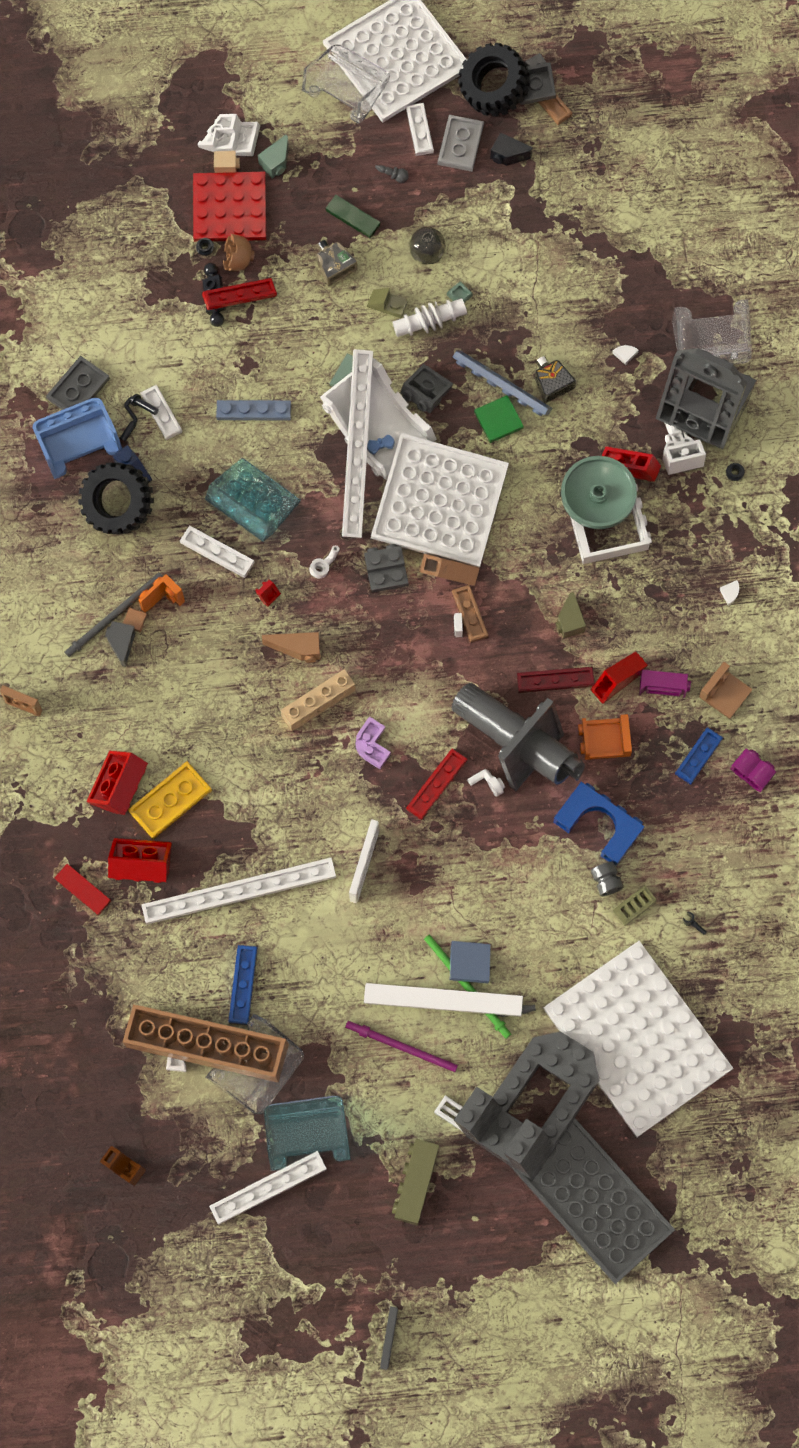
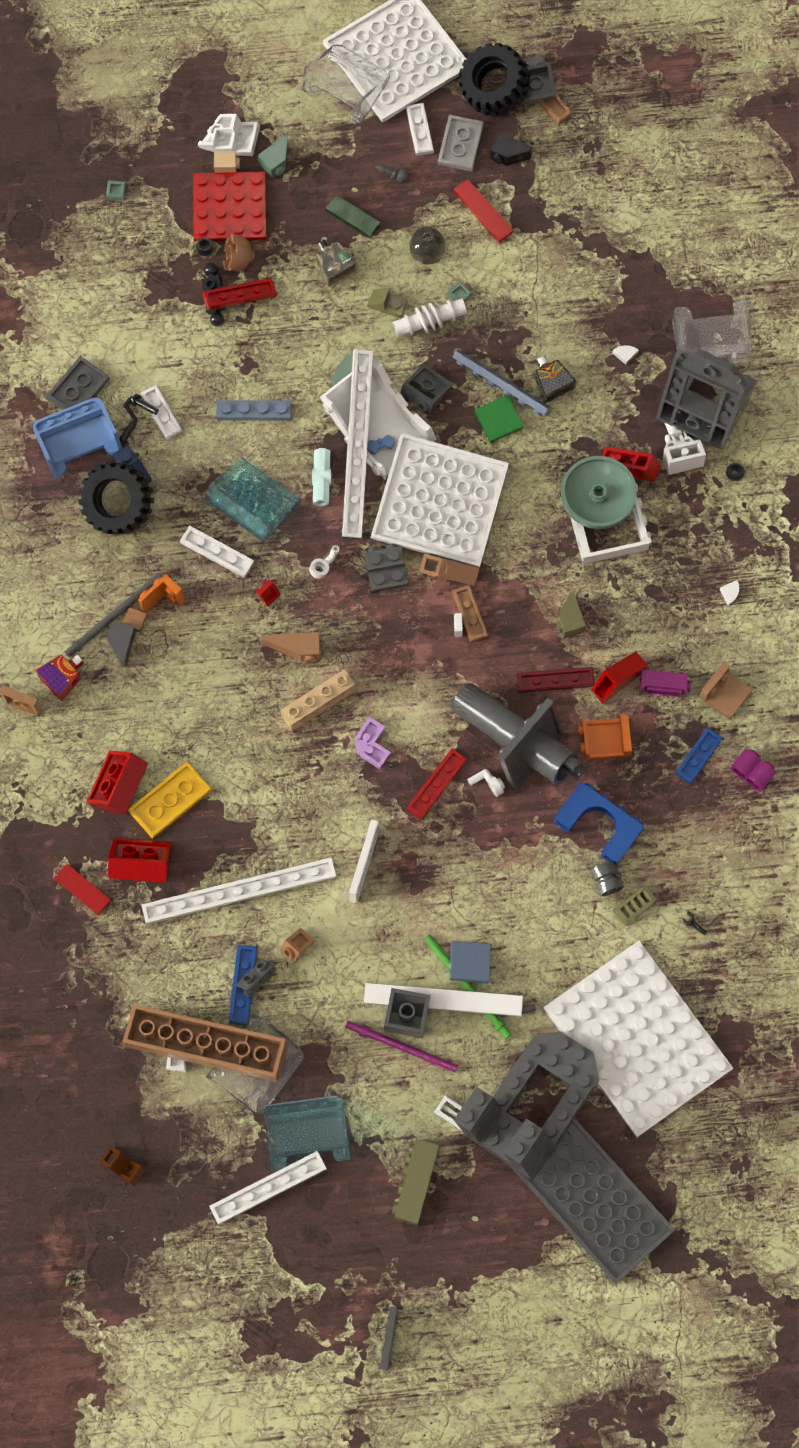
(60, 675): none -> torso
(116, 190): none -> sand green tile
(260, 972): none -> dark grey hinge
(296, 944): none -> medium nougat bracket
(321, 477): none -> light aqua piece
(406, 1013): none -> dark grey slope
(483, 211): none -> red tile

